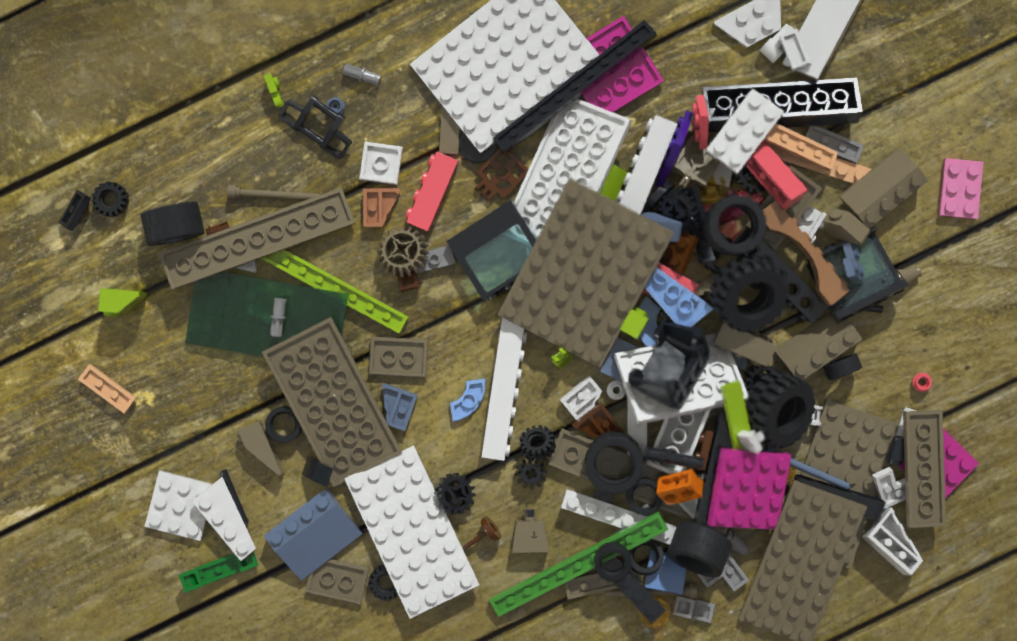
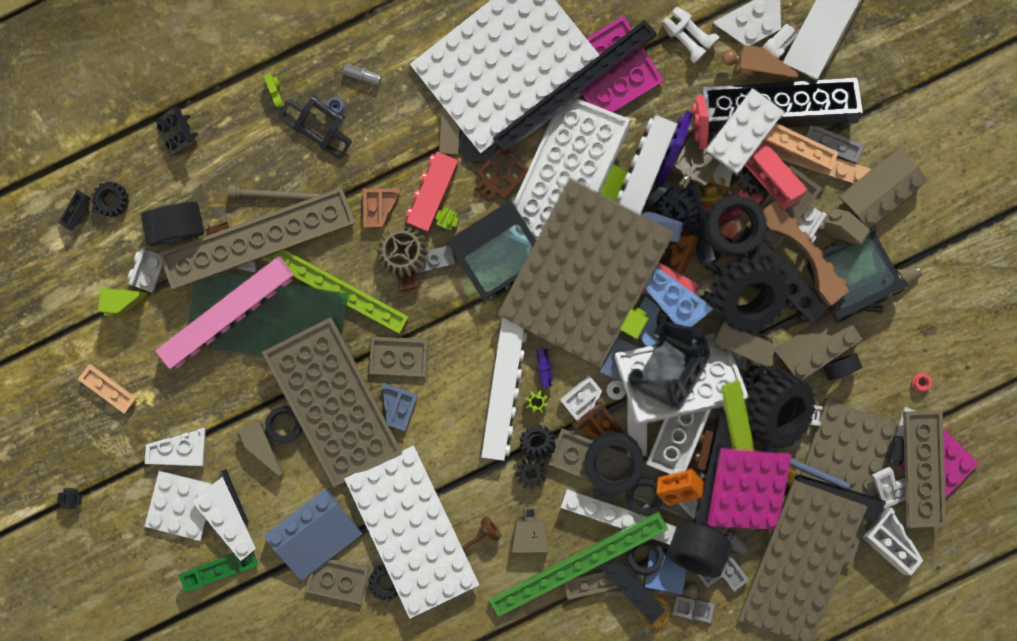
(69, 498): none -> black gear
(146, 270): none -> white bracket
(175, 131): none -> black plate
(181, 450): none -> white wing
(225, 312): none -> bright pink brick
(278, 317): light grey axle -> none
(317, 471): black slope -> none
(381, 163): white tile -> none
(447, 218): none -> lime gear
(461, 489): black gear -> none
(469, 400): light blue tile -> none
(538, 397): none -> lime gear
(544, 368): none -> dark purple pin
(562, 358): lime plate -> none
(617, 574): black tyre -> none
(664, 456): black pin -> none
(674, 30): none -> white piece
(751, 440): white tile -> none
(758, 63): none -> medium nougat slope
(794, 50): white tile -> none
(852, 267): sand blue plate -> none
(960, 188): bright pink plate -> none

